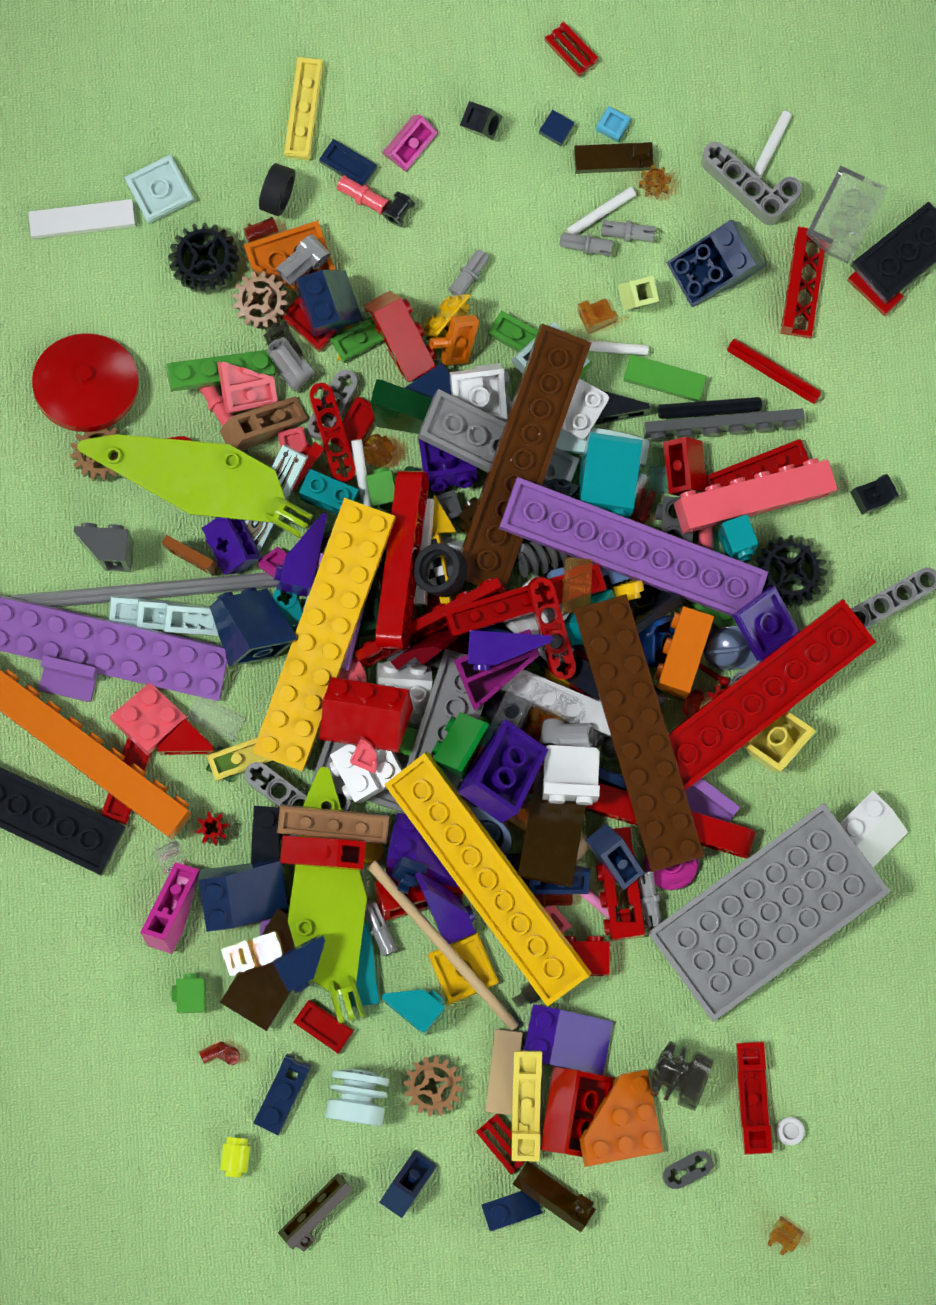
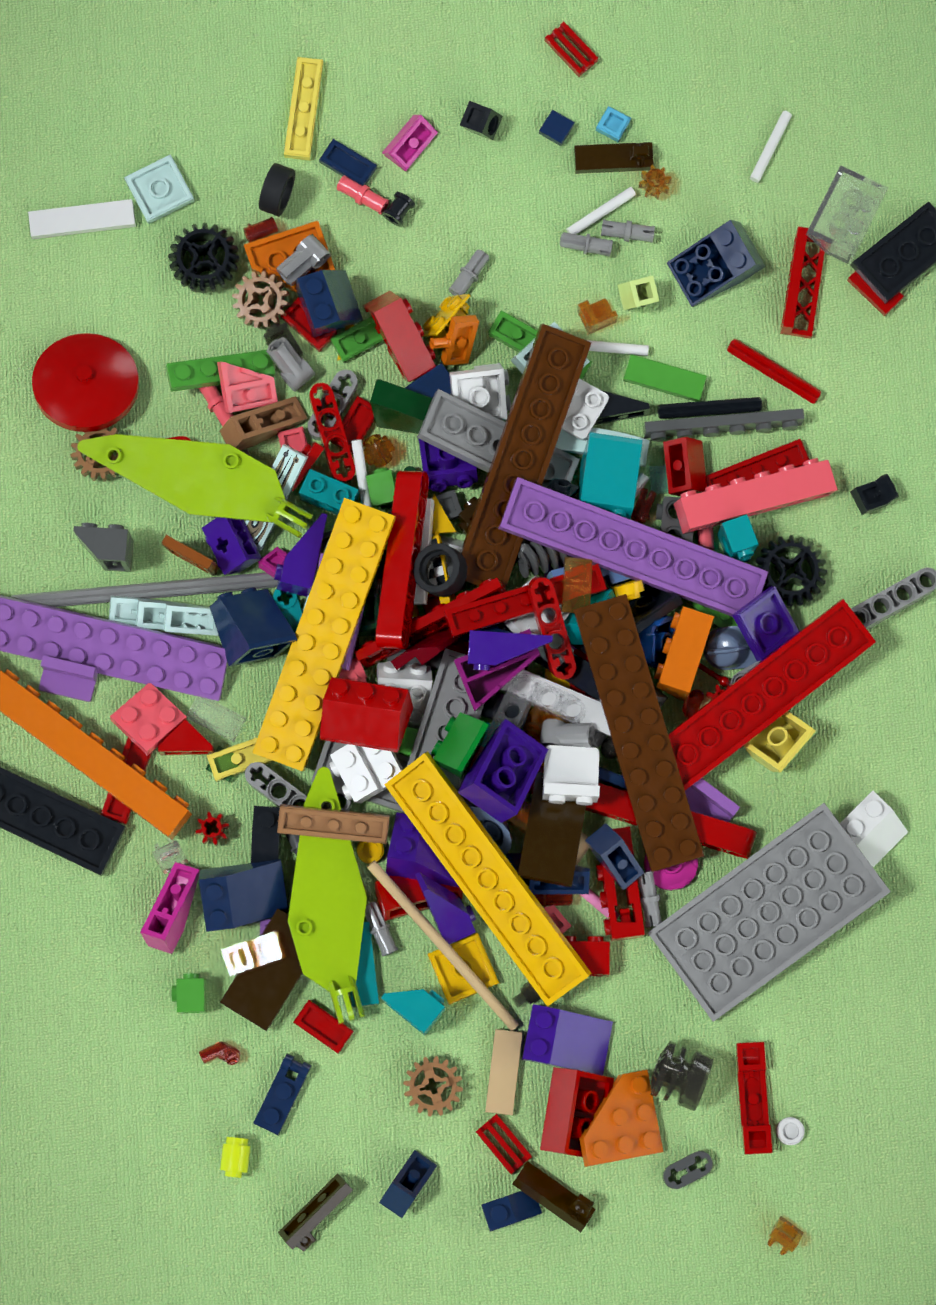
(299, 964): dark blue slope -> none
(323, 852): red slope -> none
(357, 1097): light aqua wheel -> none
(364, 756): coral tile -> none
(405, 872): dark blue tile -> none
(526, 1105): light yellow slope -> none
(747, 180): light grey beam -> none

